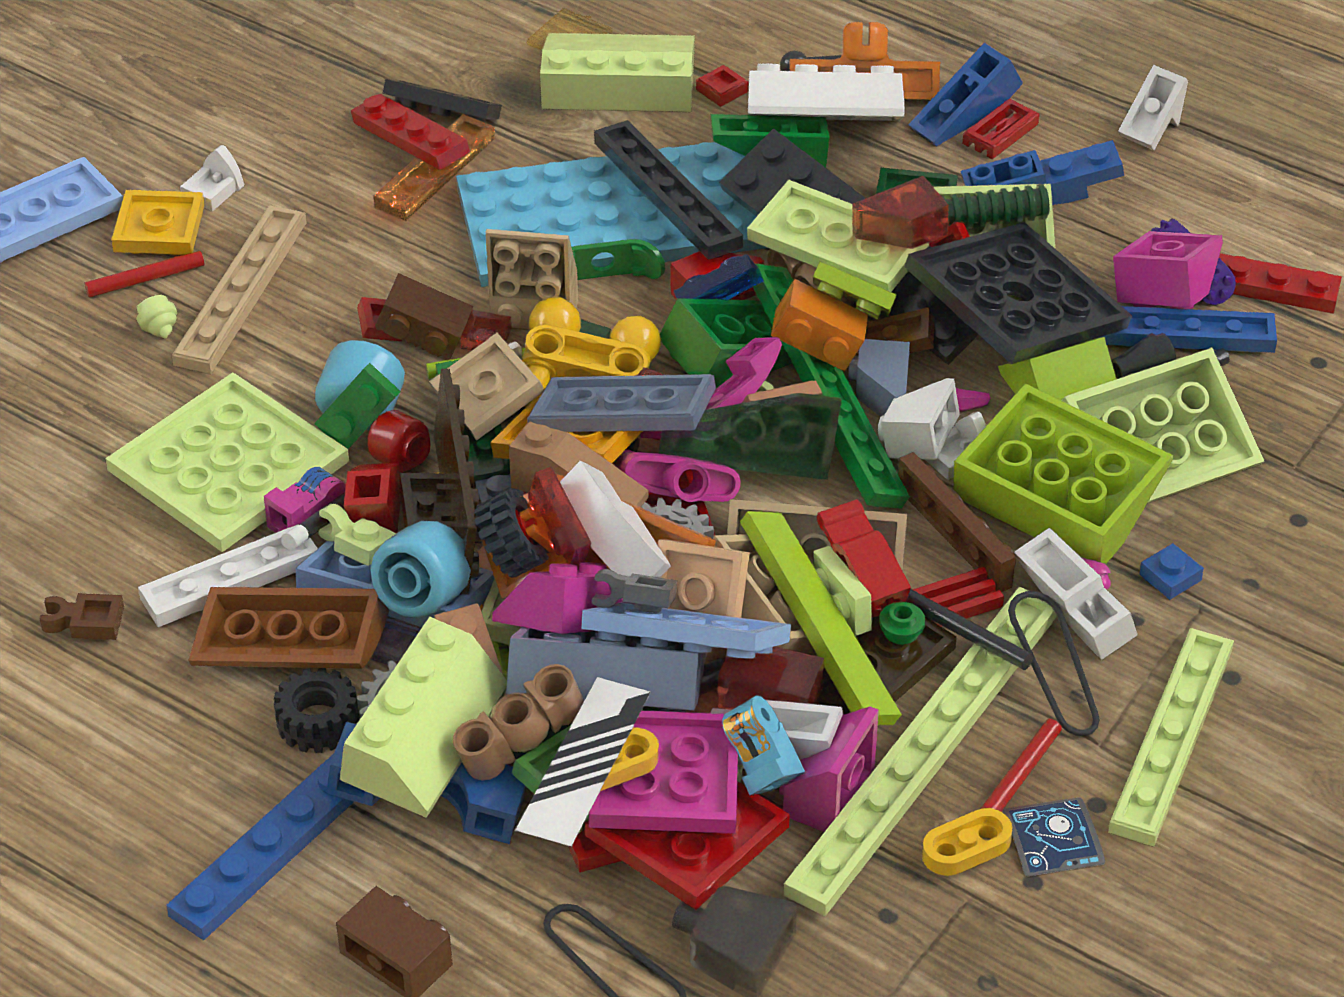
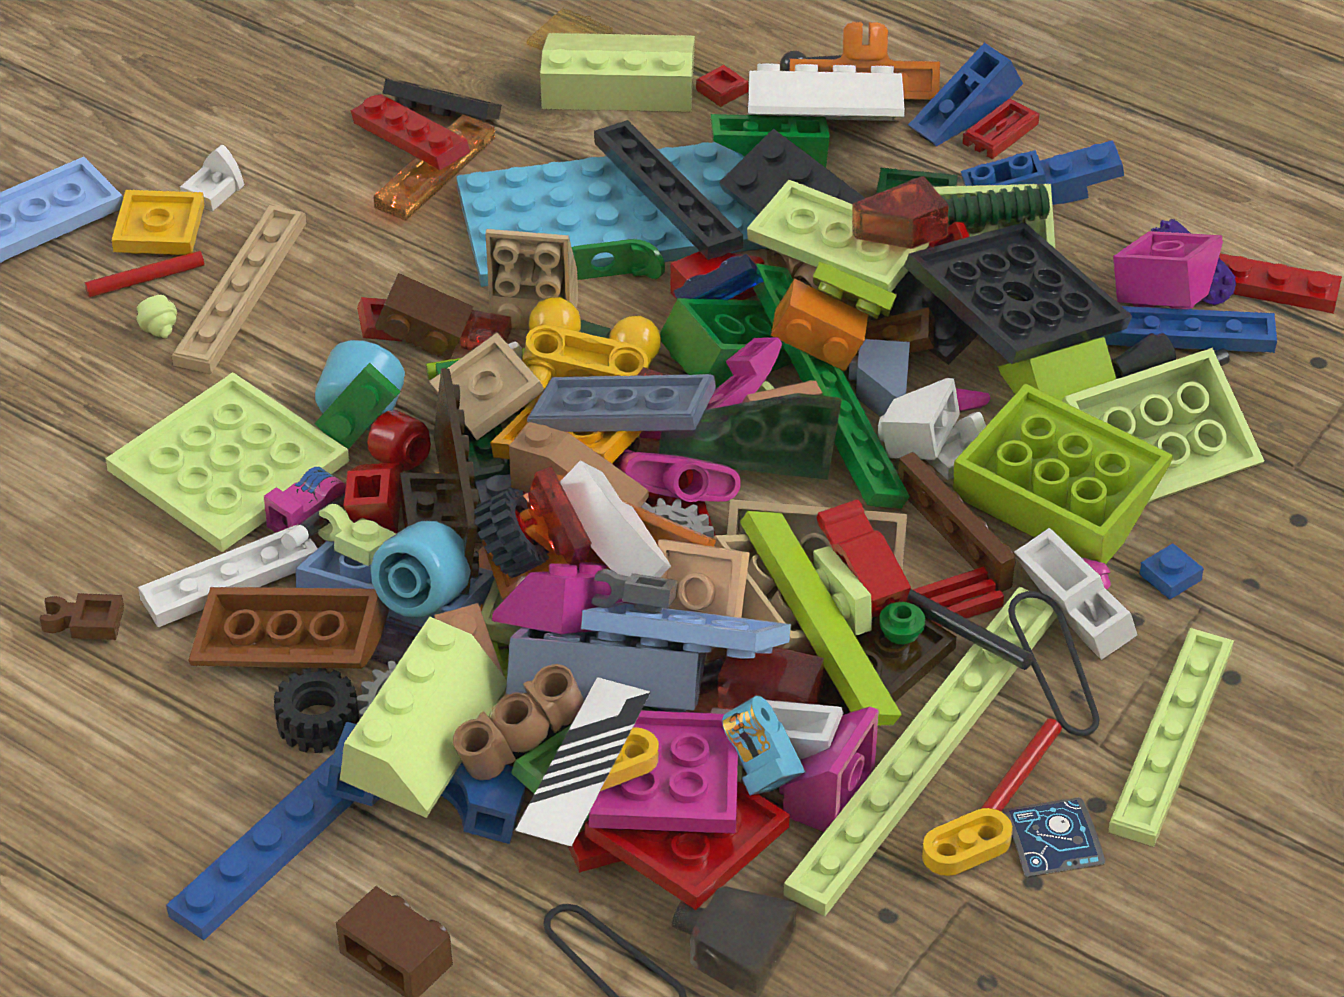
(1155, 107): white slope -> none

